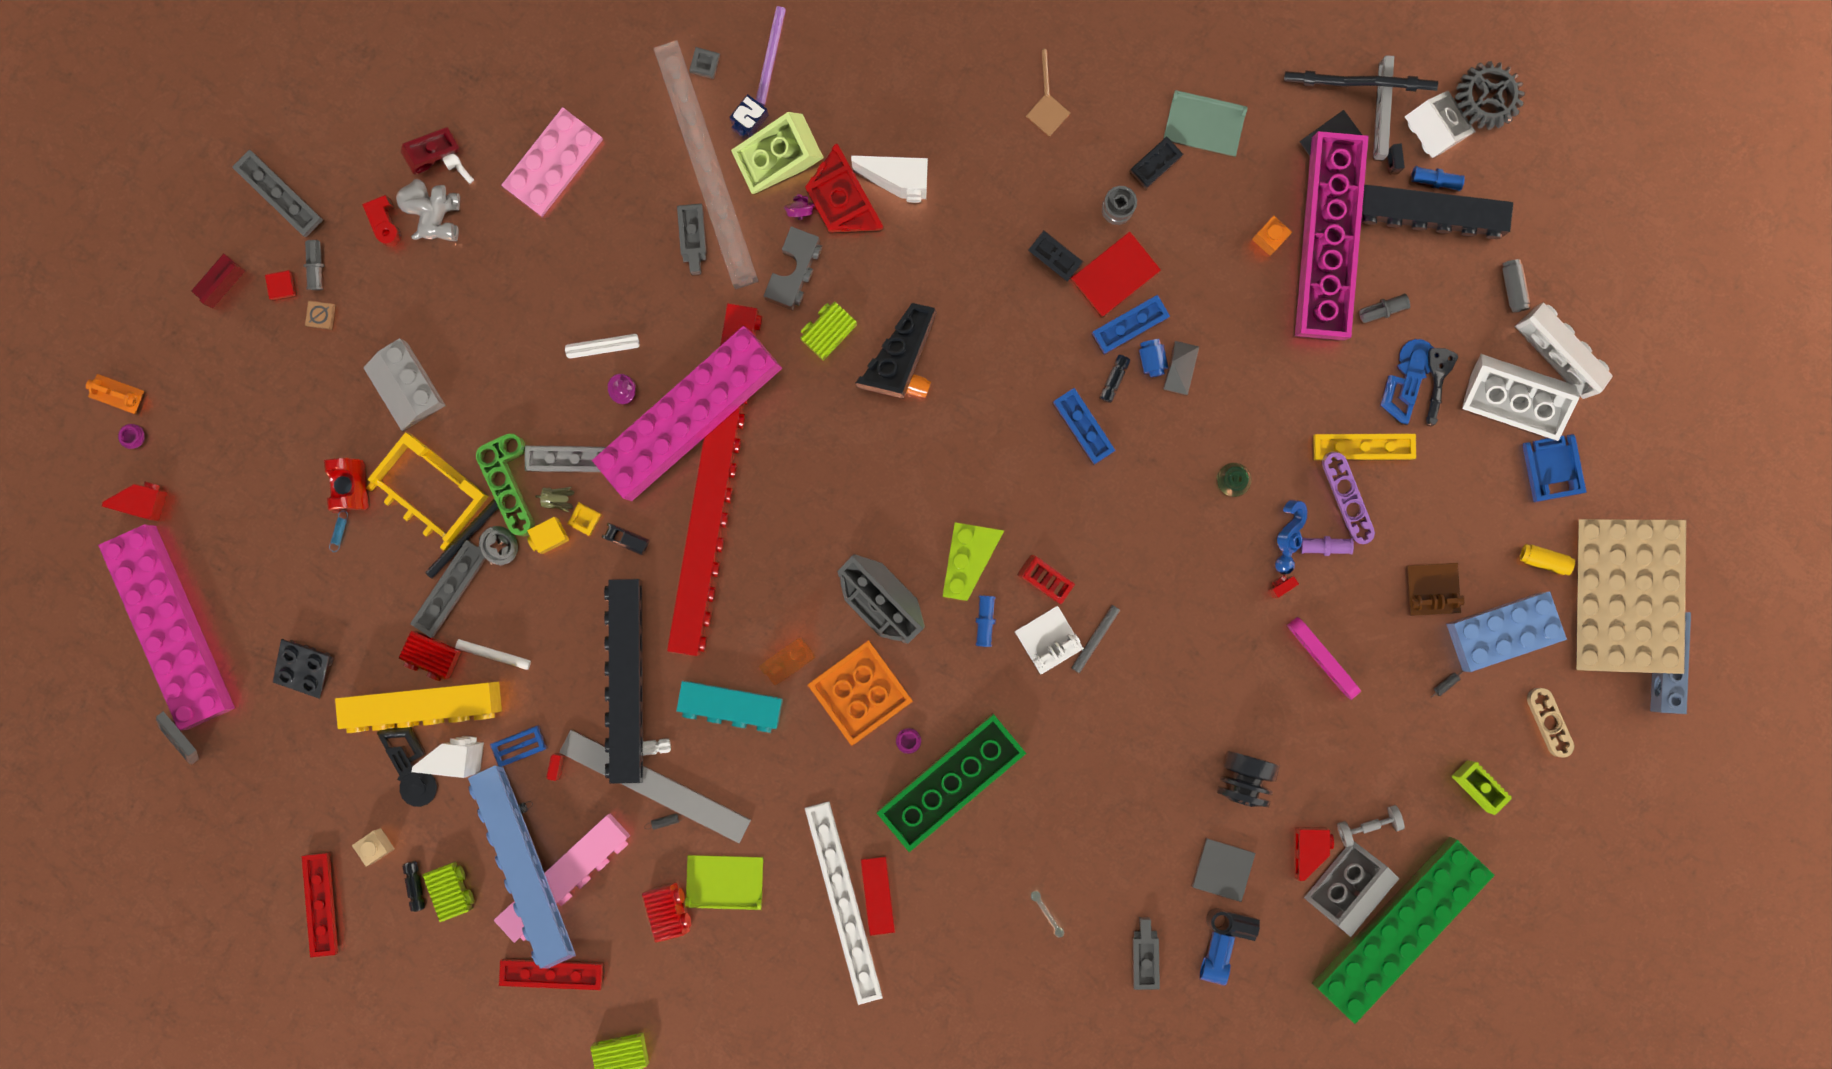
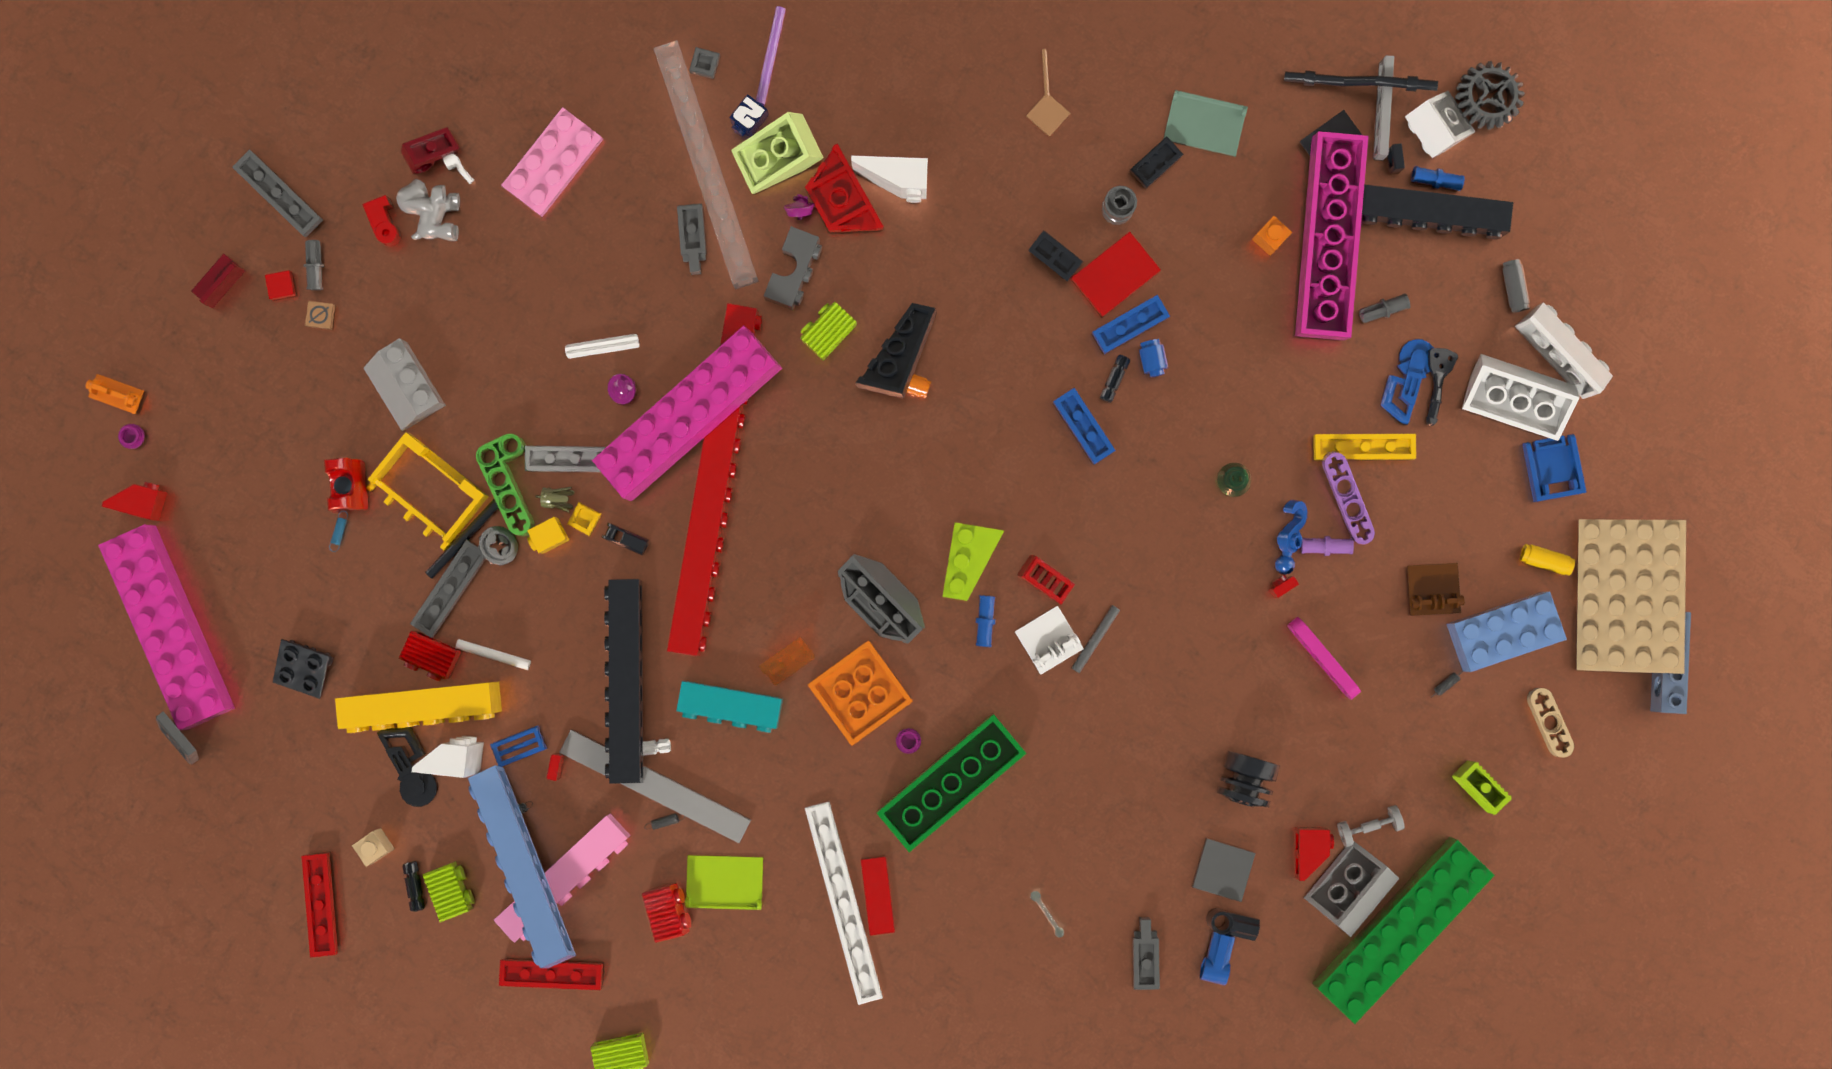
(1181, 368): dark grey slope -> none

